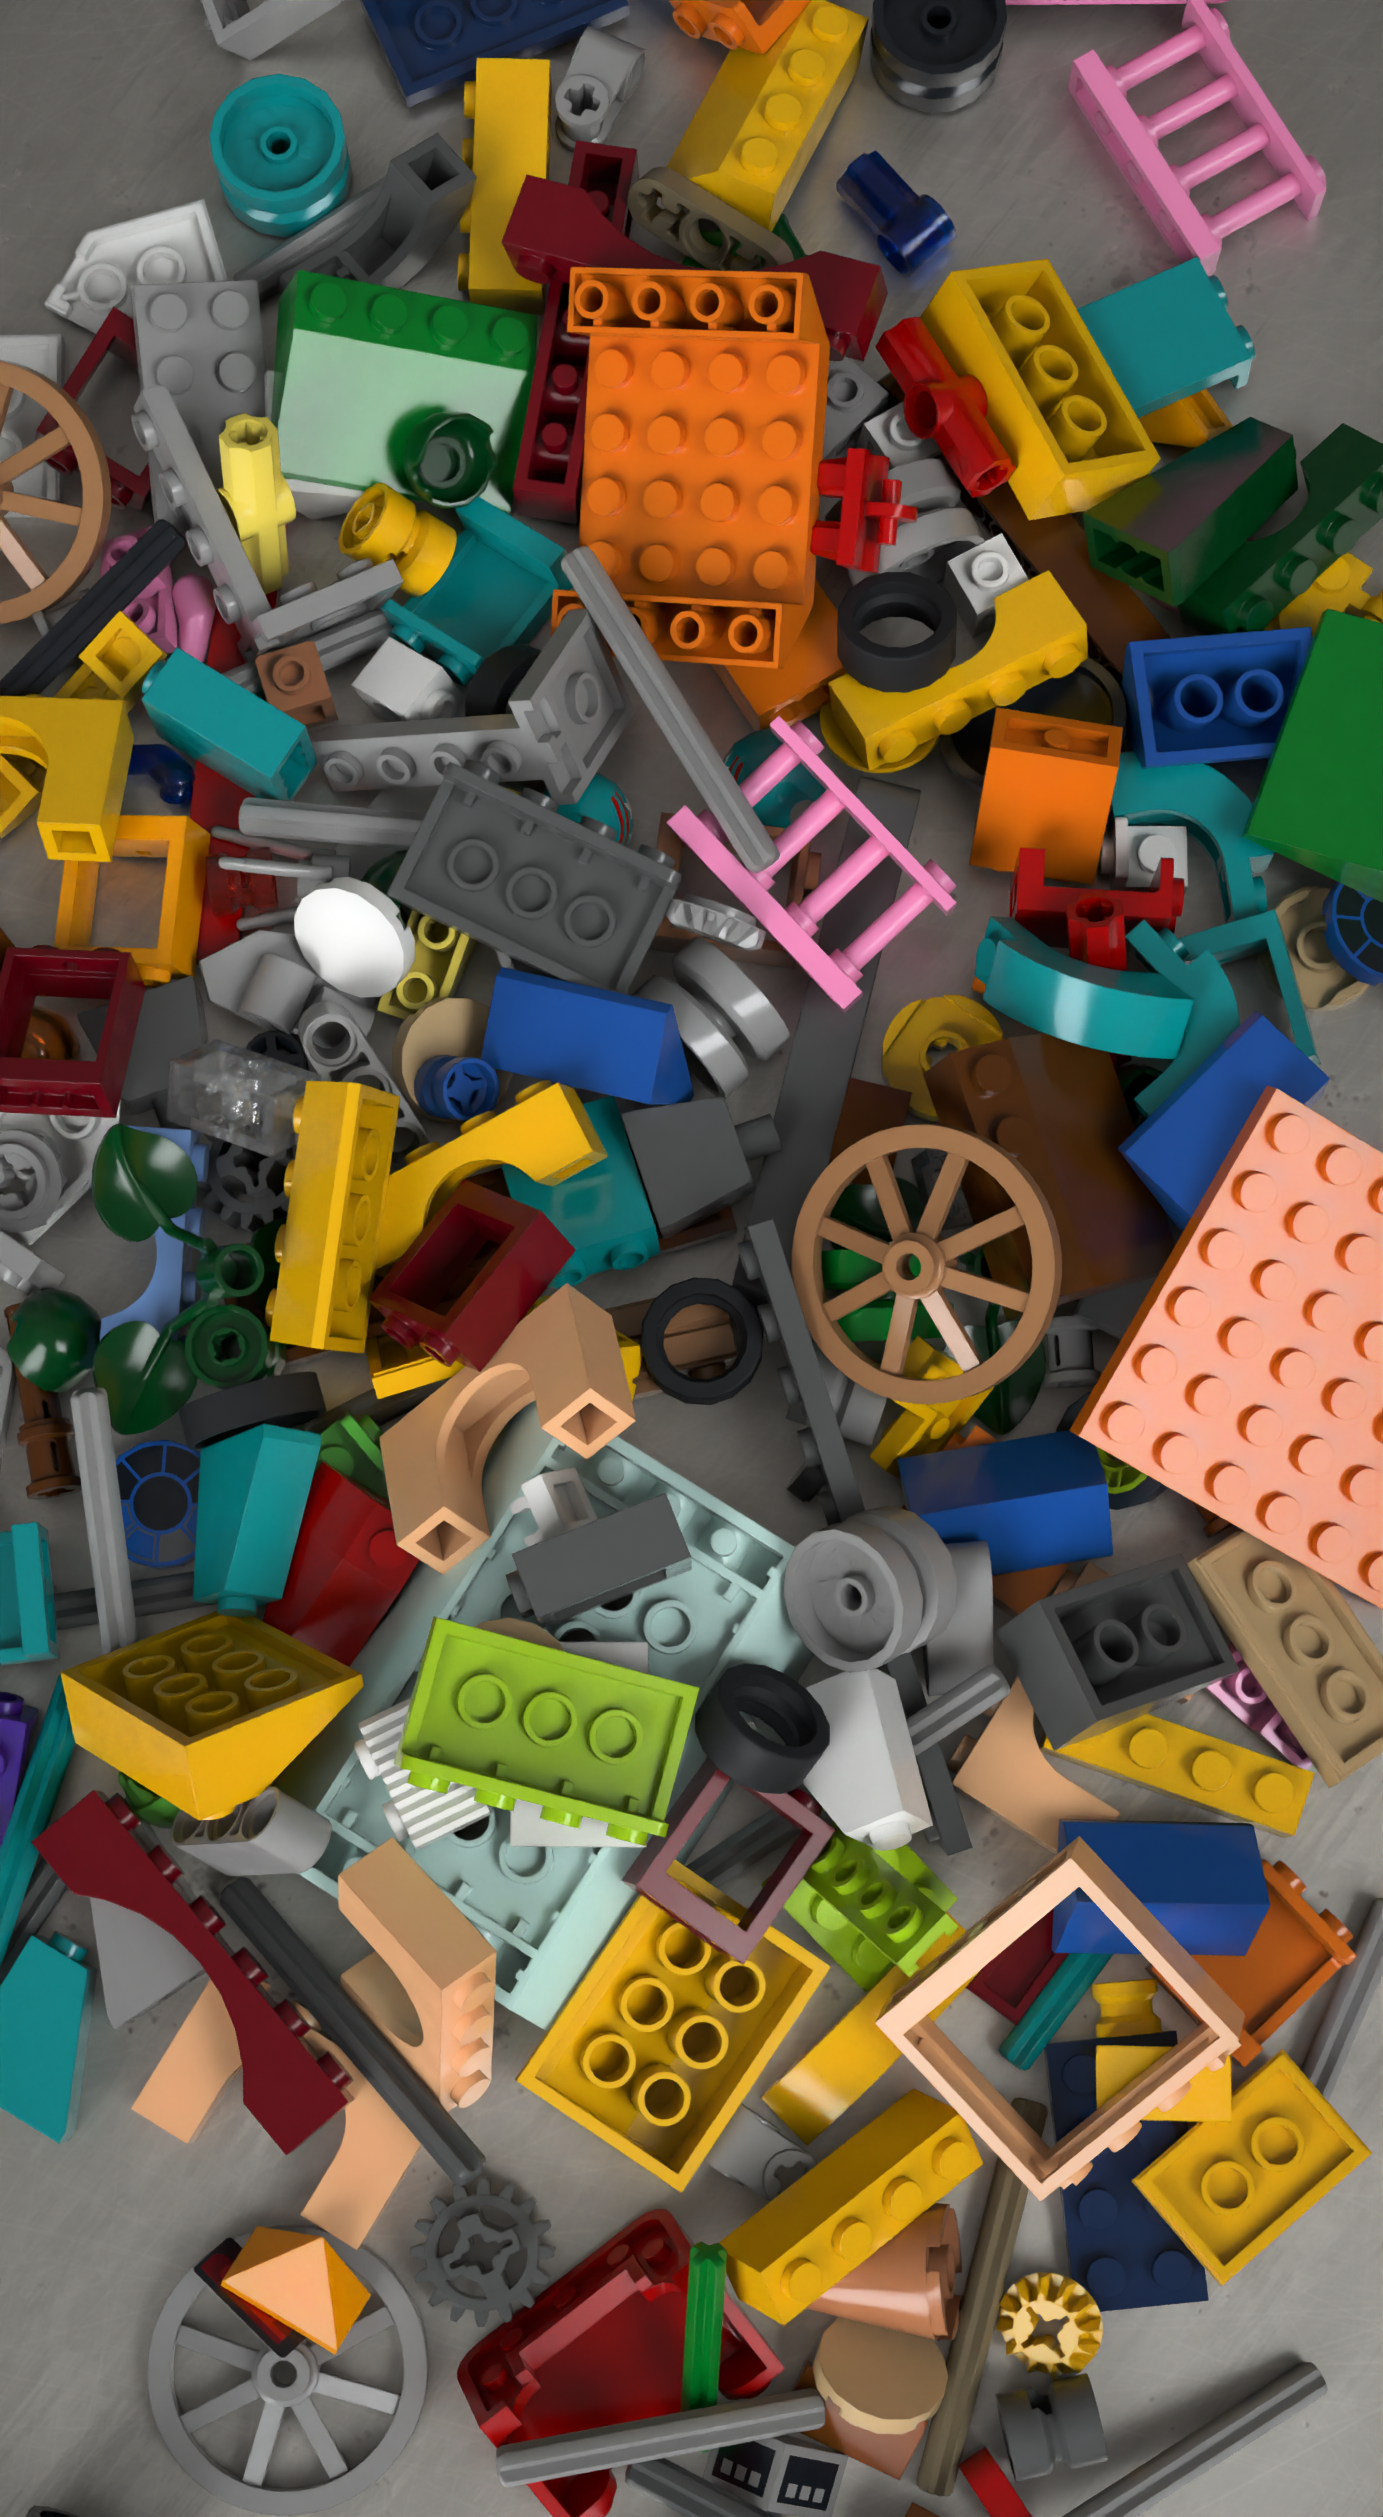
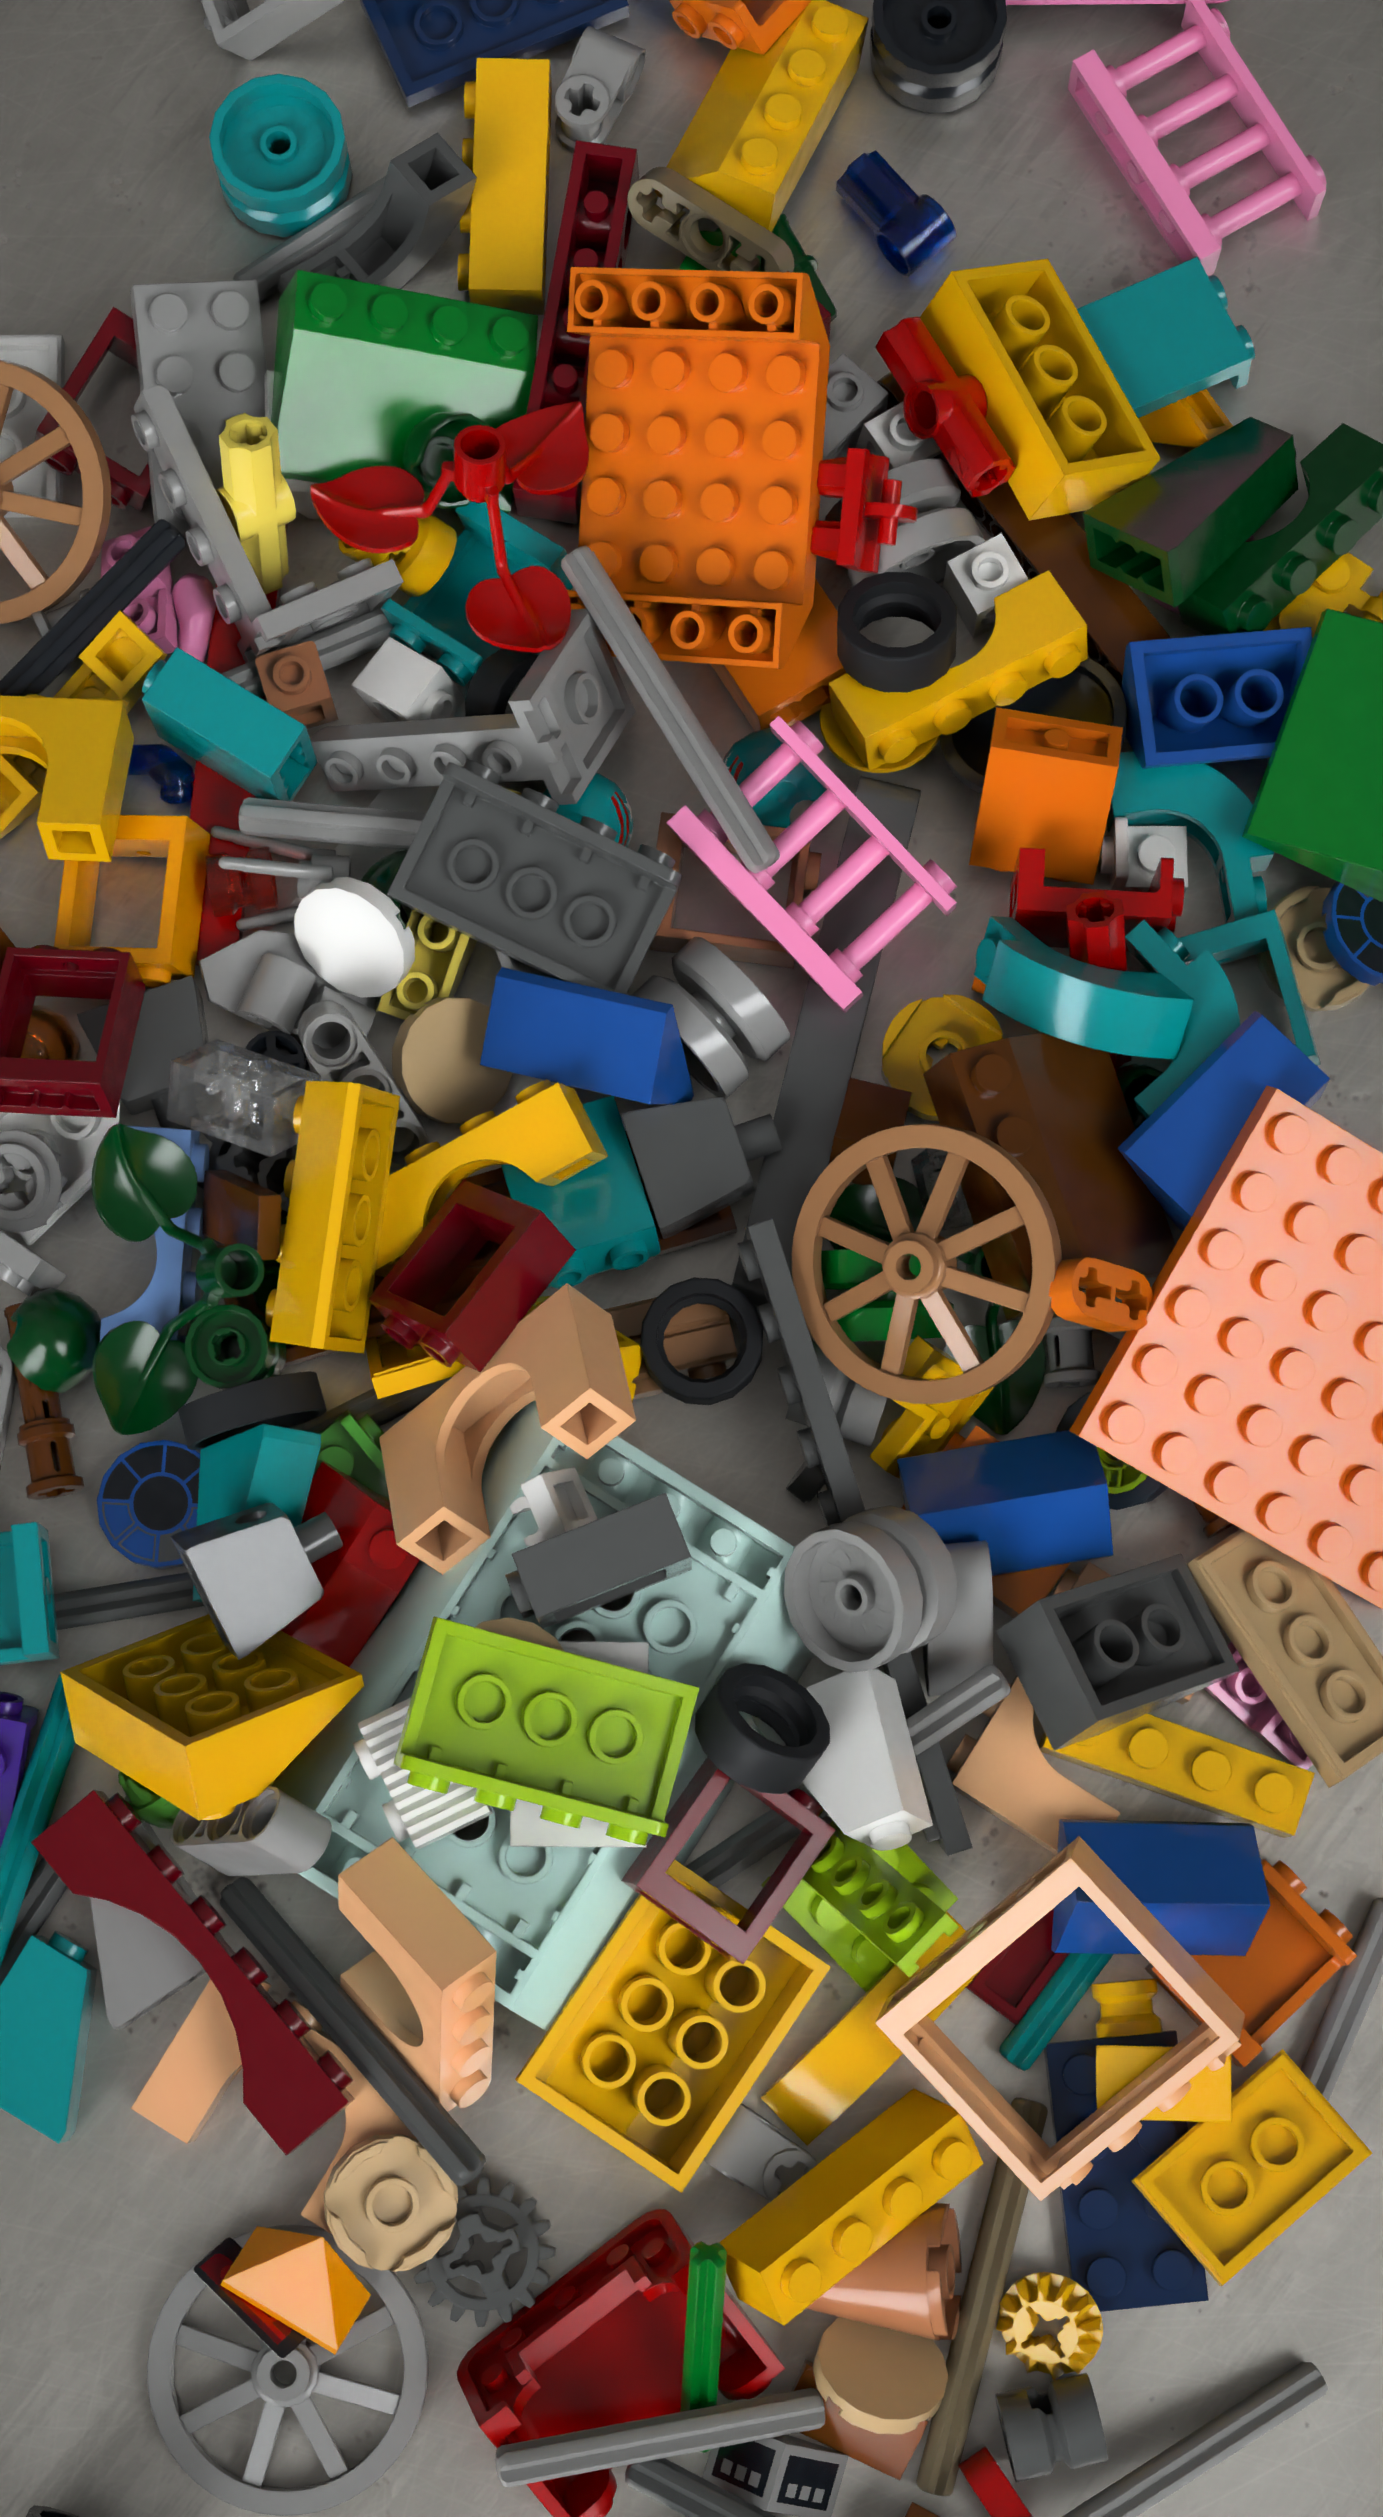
(104, 1518): light grey axle -> none
(150, 249): white tile -> none
(241, 1213): none -> reddish brown tile
(256, 1571): none -> torso
(389, 2203): none -> tan tile
(469, 1093): blue wheel -> none
(546, 456): none -> red plant
(563, 229): dark red arch -> none
(716, 922): light grey gear -> none
(1102, 1284): none -> orange beam

